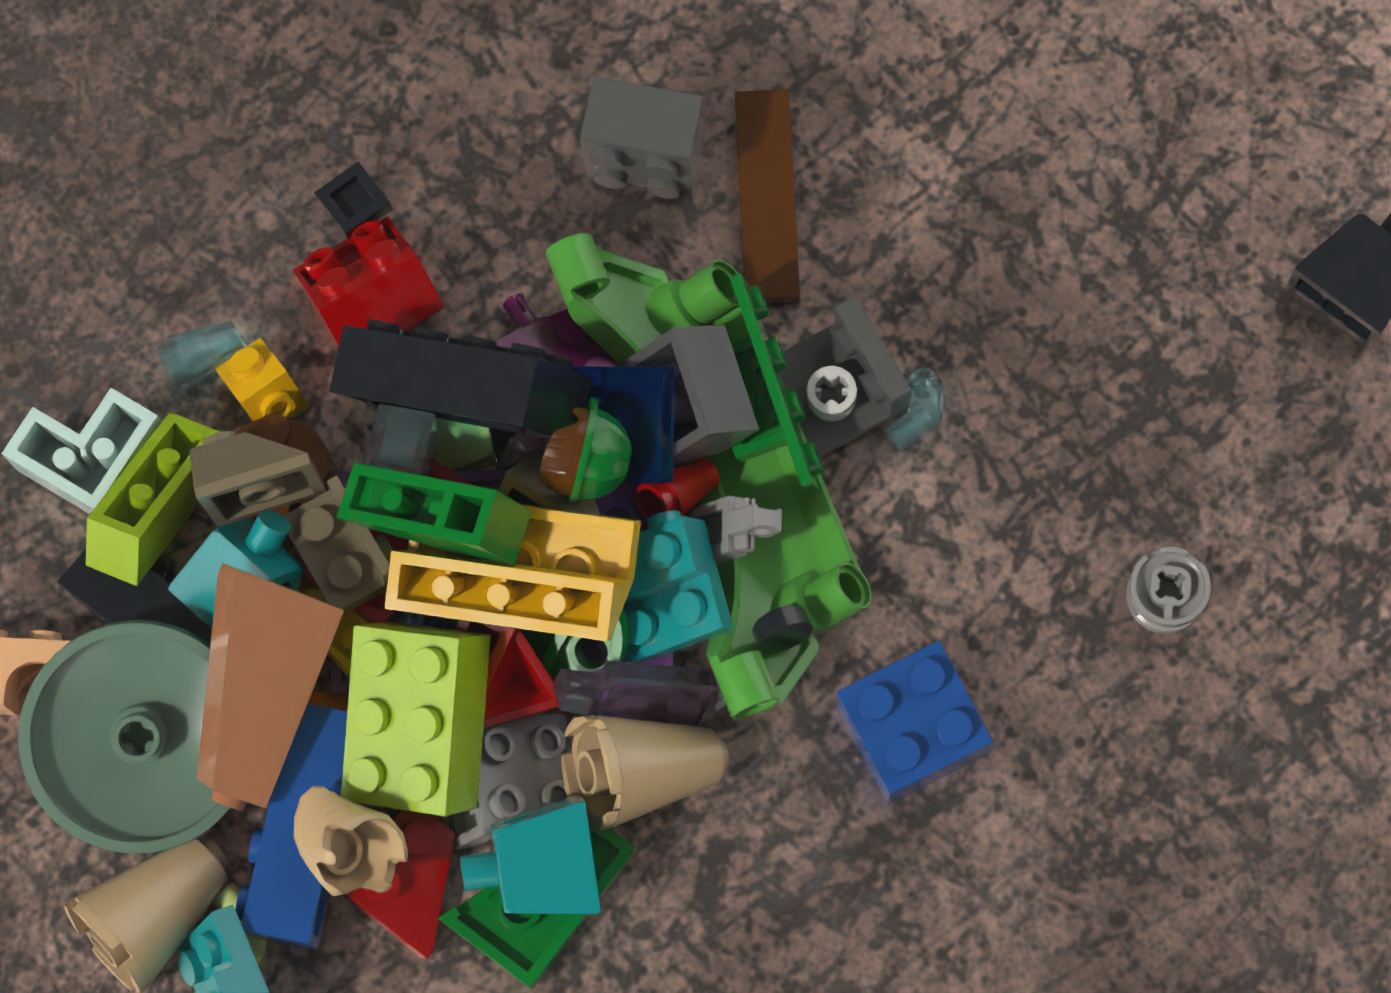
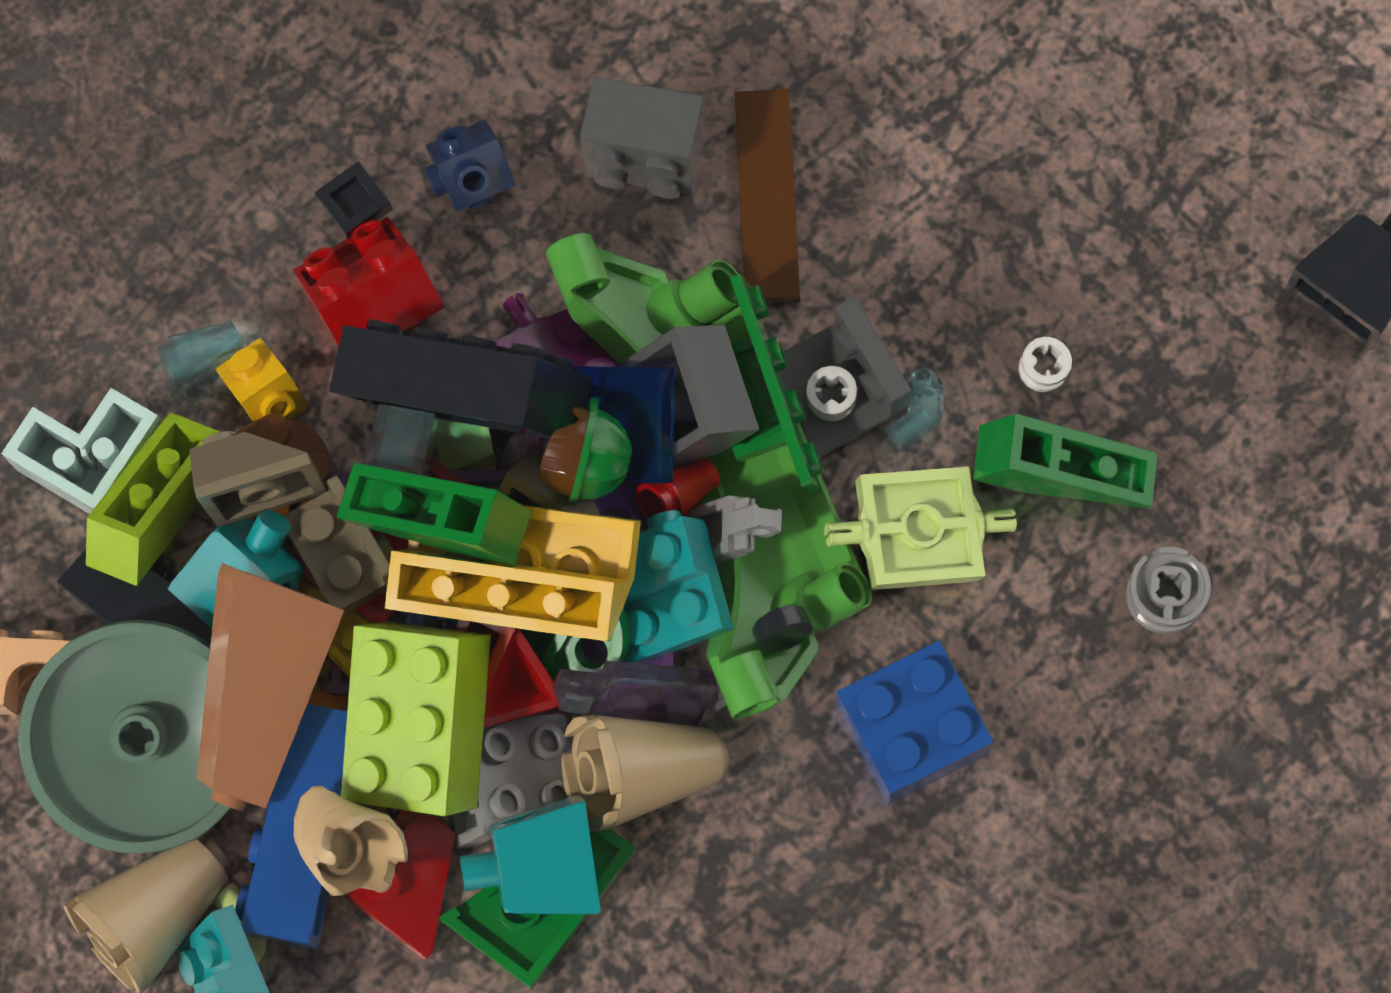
(468, 166): none -> dark blue brick
(920, 528): none -> yellowish green plate
(1027, 362): none -> white bush
(1063, 463): none -> green slope

